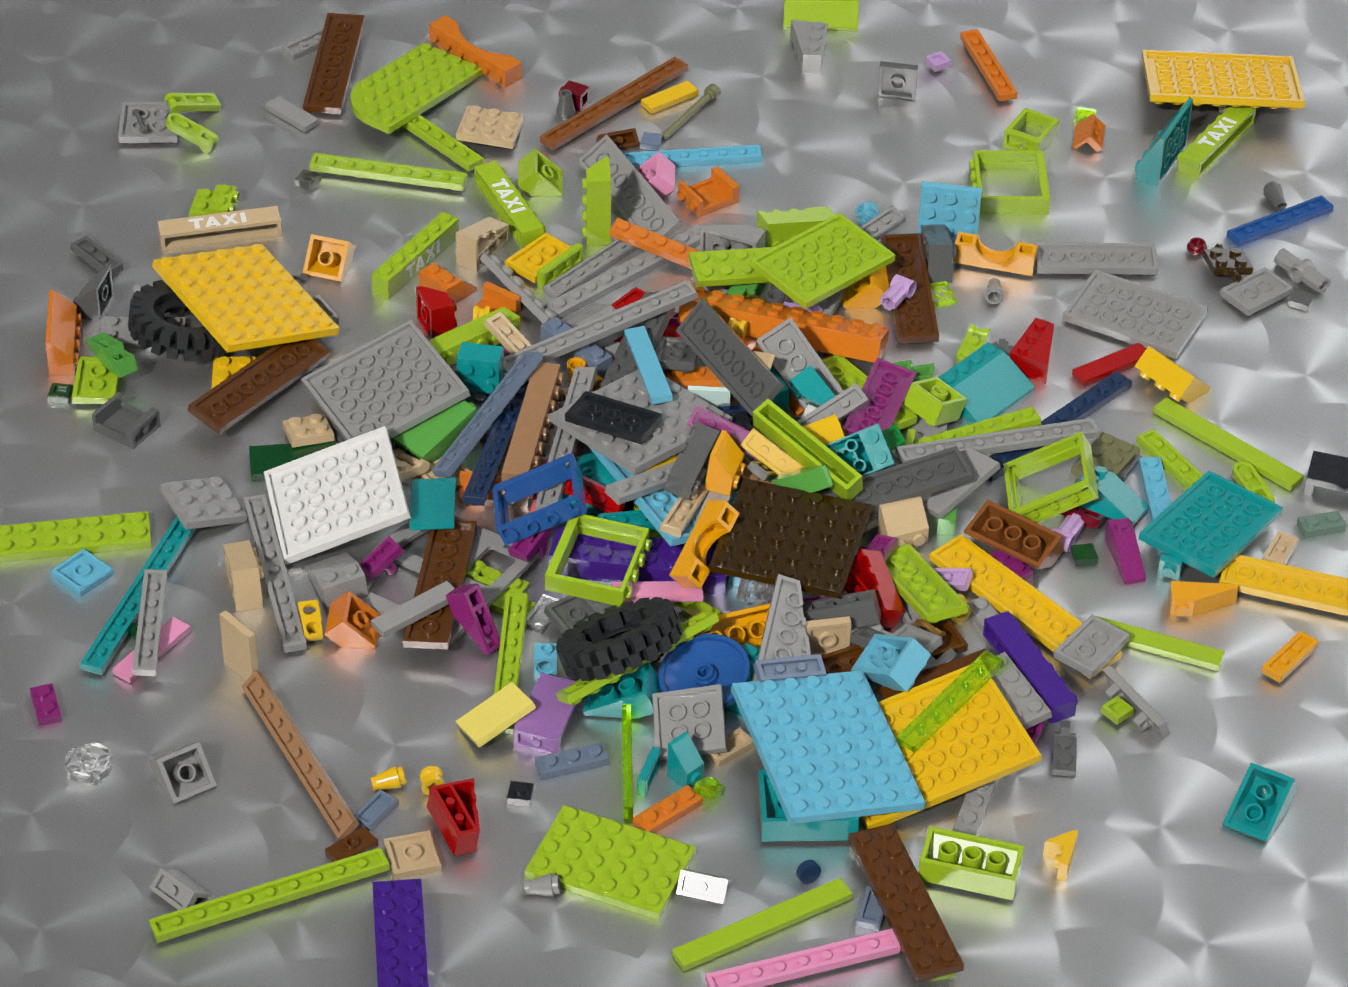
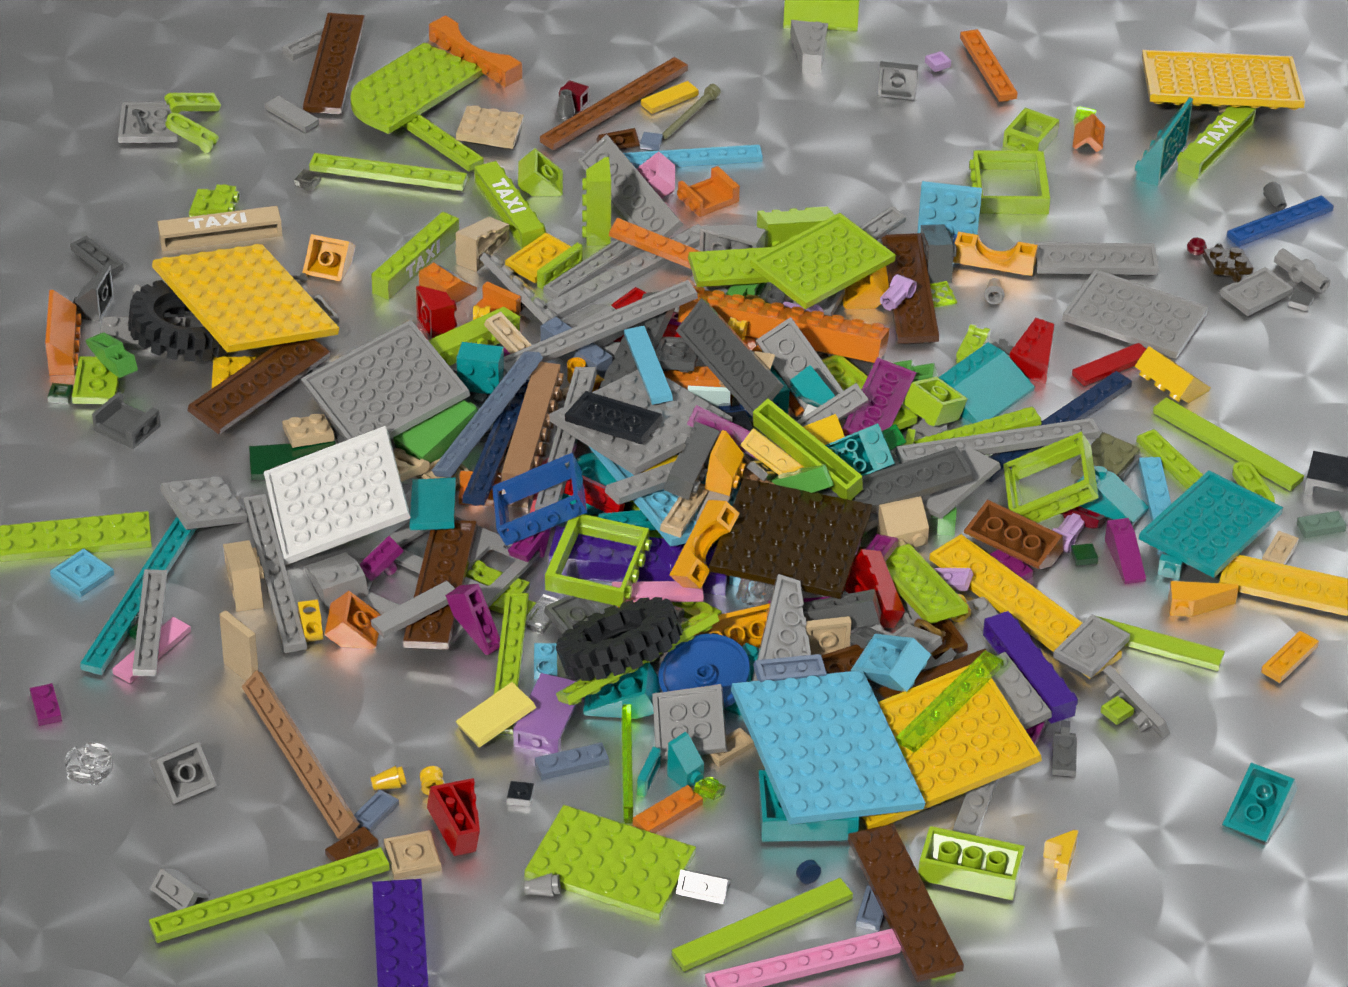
(866, 211): medium azure gear -> none

